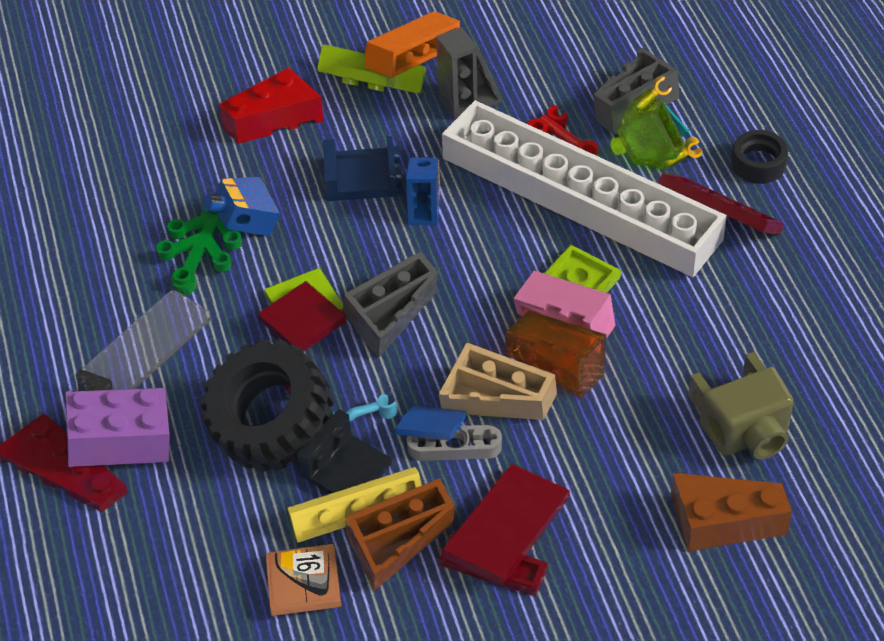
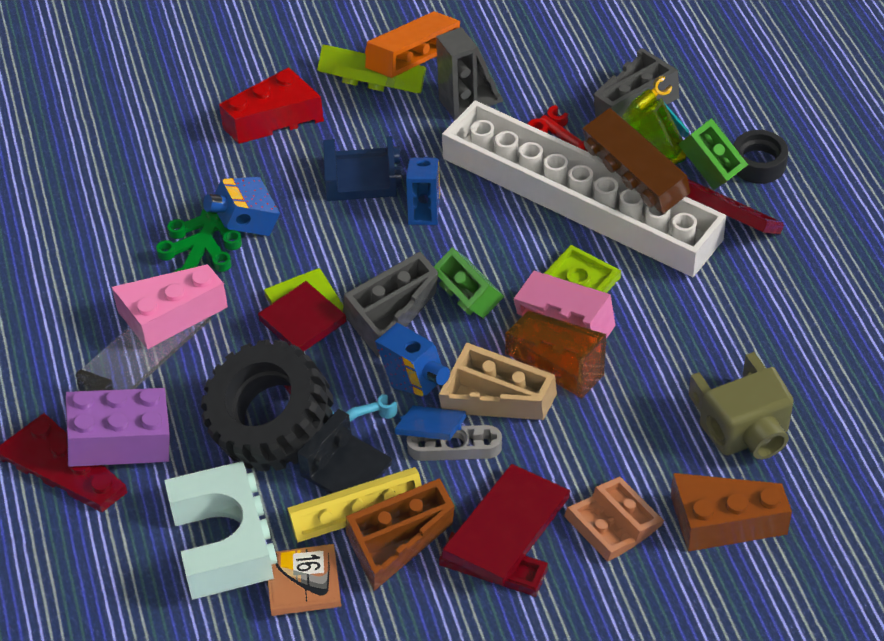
(169, 302): none -> bright pink wedge
(242, 556): none -> light aqua arch
(411, 361): none -> blue torso
(467, 283): none -> bright green brick
(613, 518): none -> nougat slope
(636, 161): none -> reddish brown brick
(713, 154): none -> bright green brick

